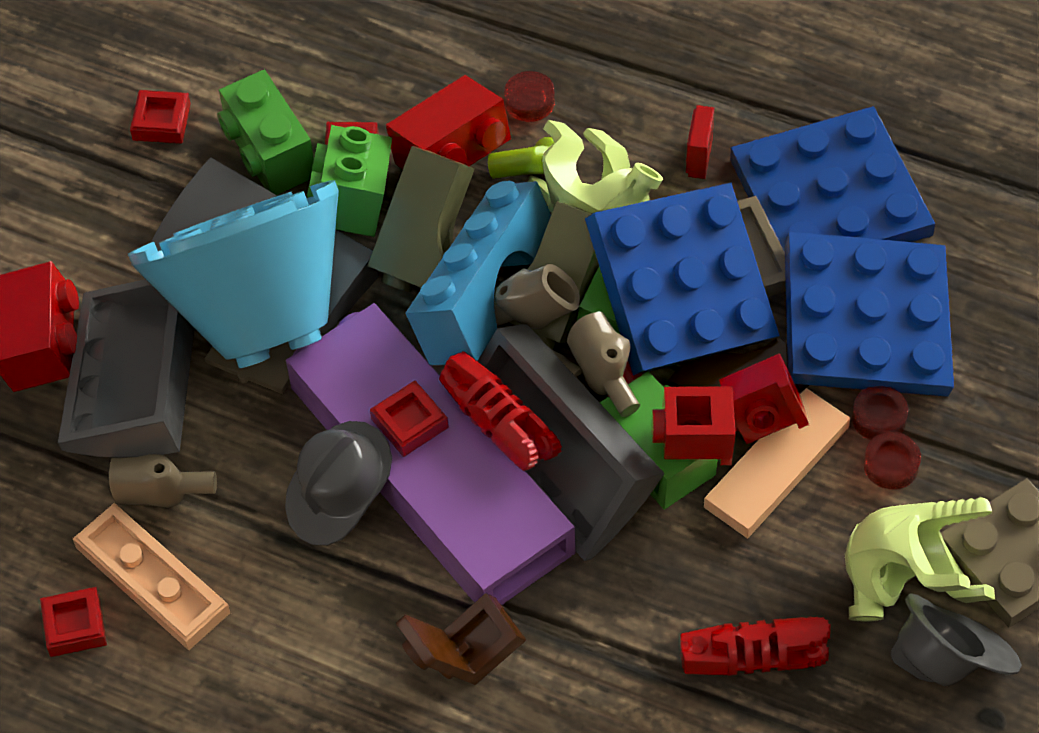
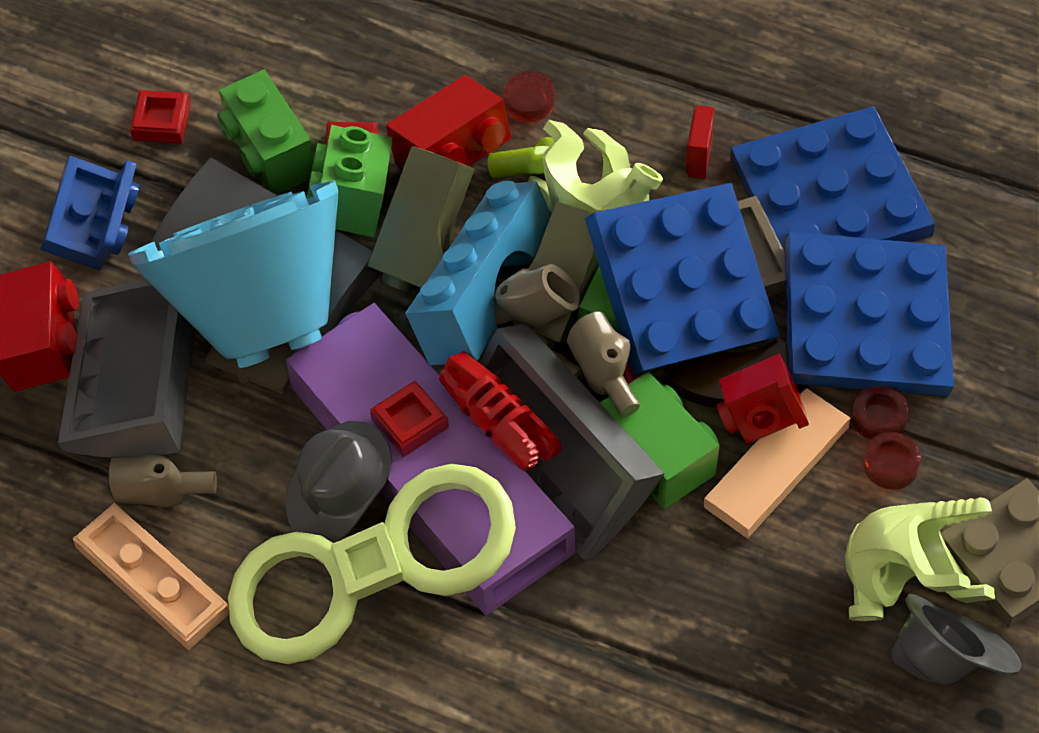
(73, 621): red tile -> none
(89, 212): none -> blue bracket
(371, 563): none -> yellowish green bar
(468, 646): reddish brown bracket -> none
(696, 423): red brick -> none
(762, 646): red hinge -> none

